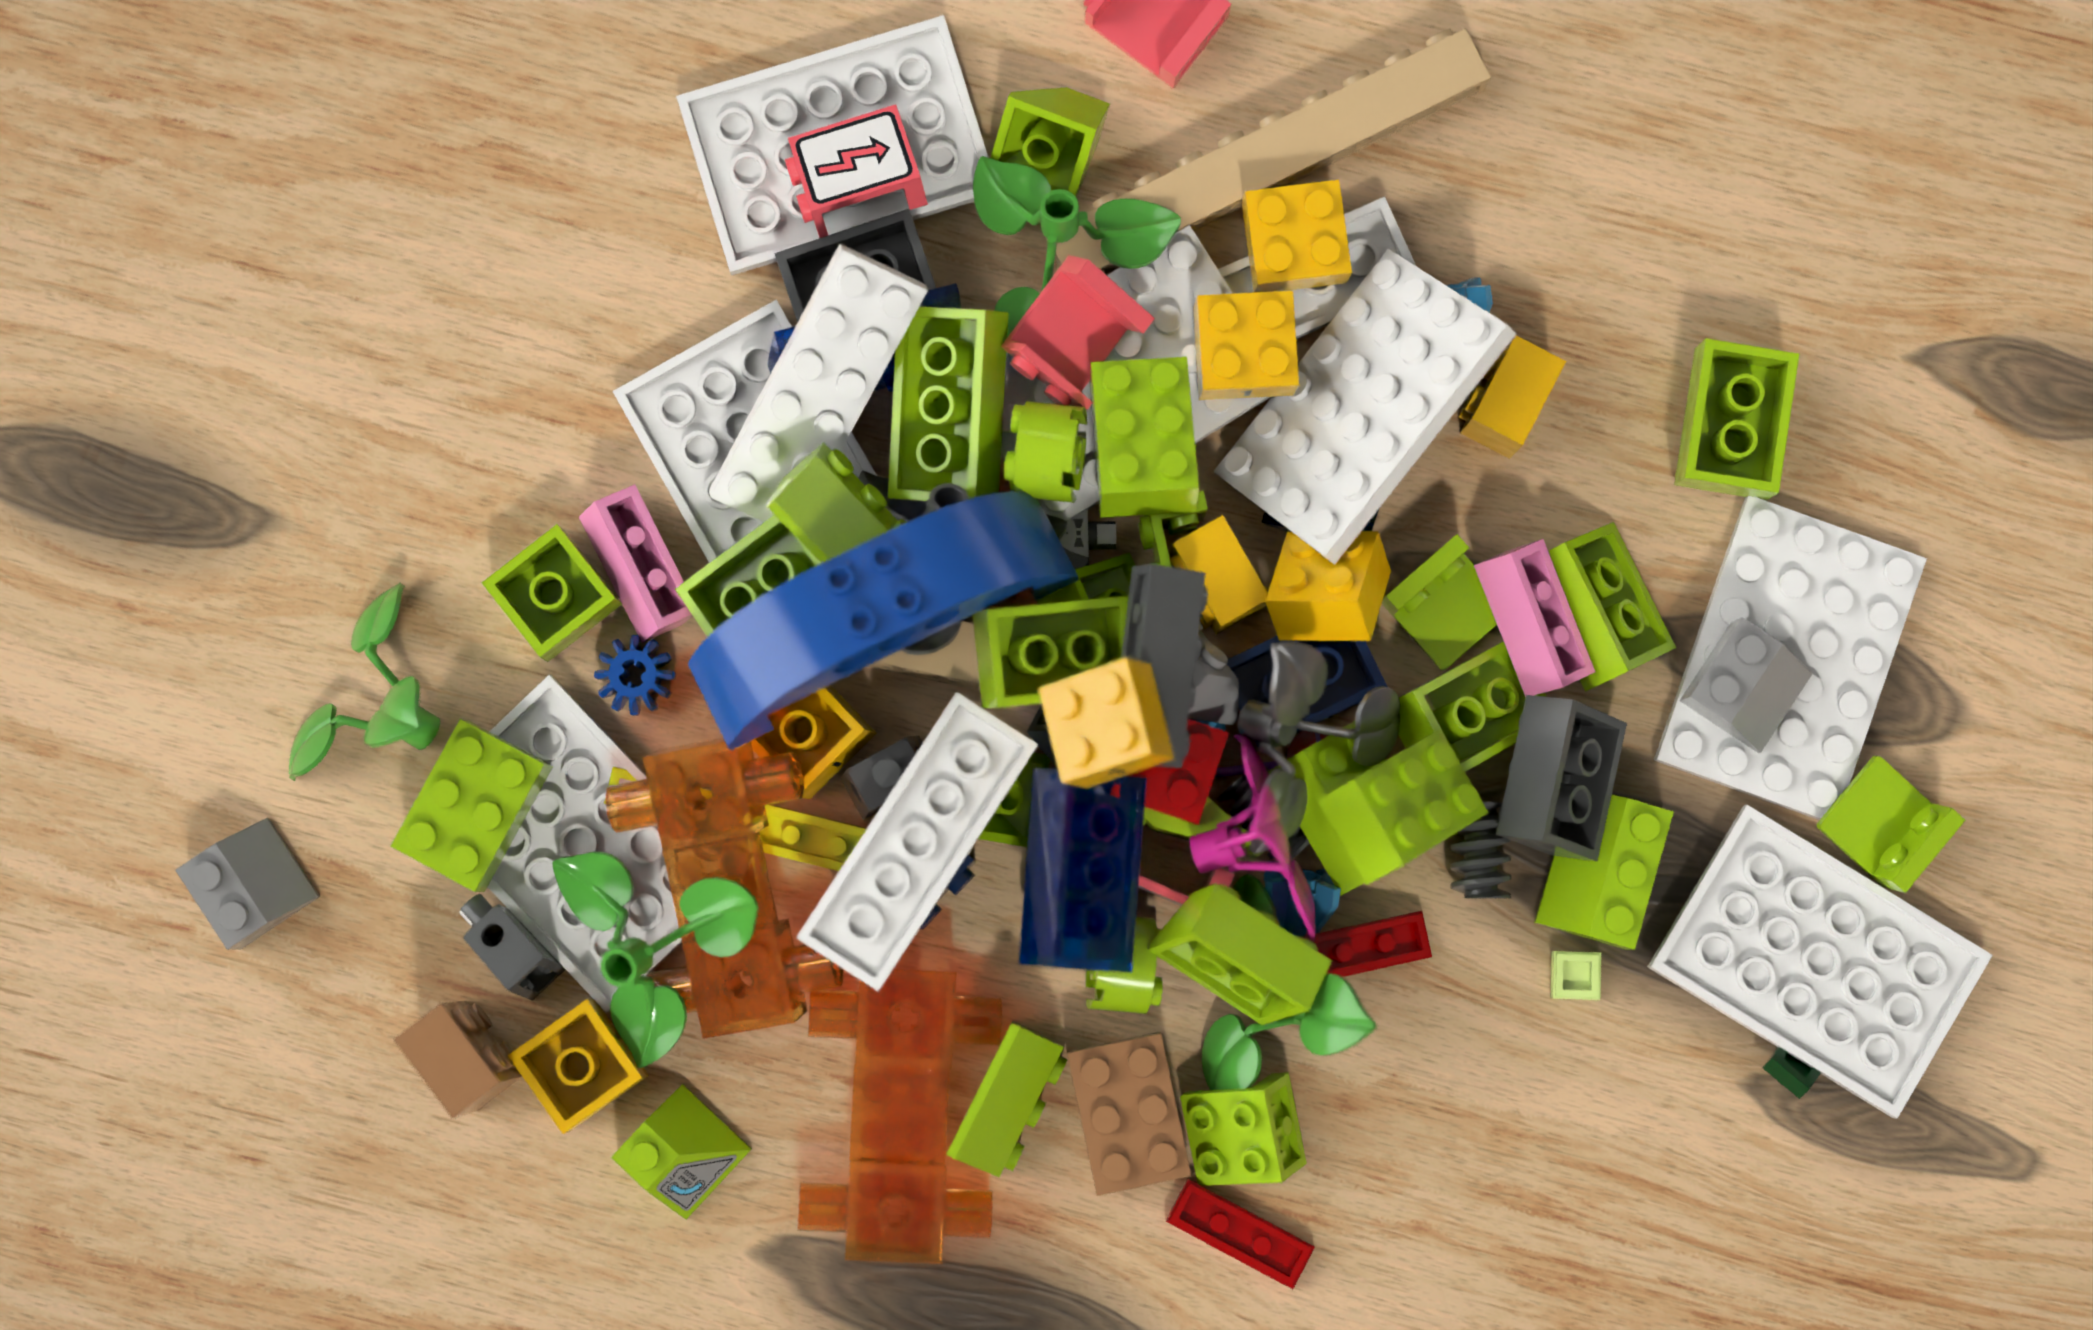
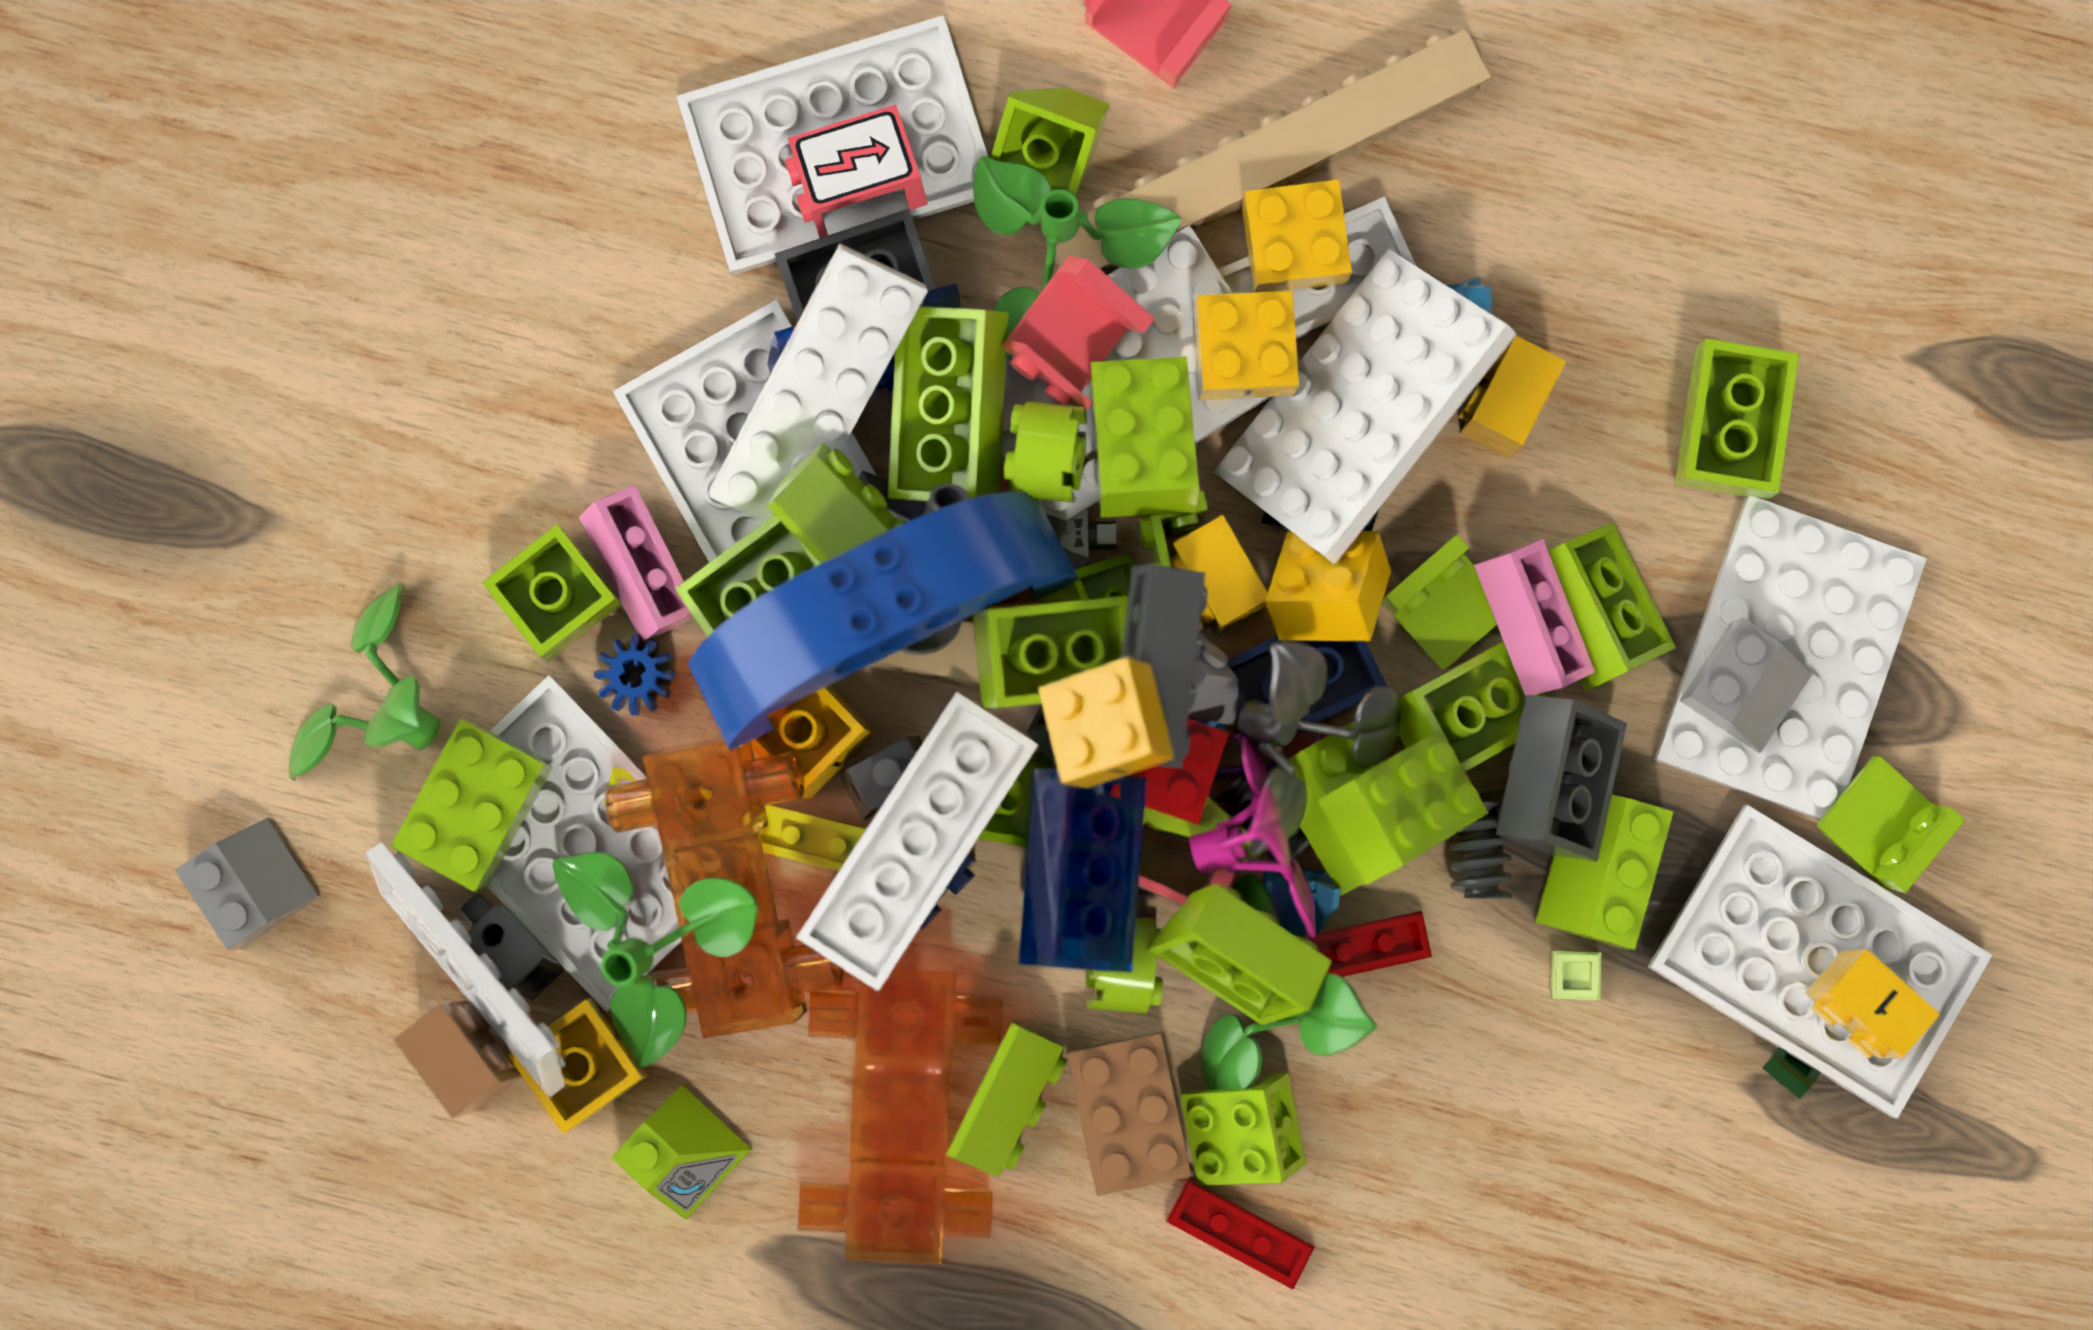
(473, 975): none -> white plate
(1871, 1005): none -> yellow brick

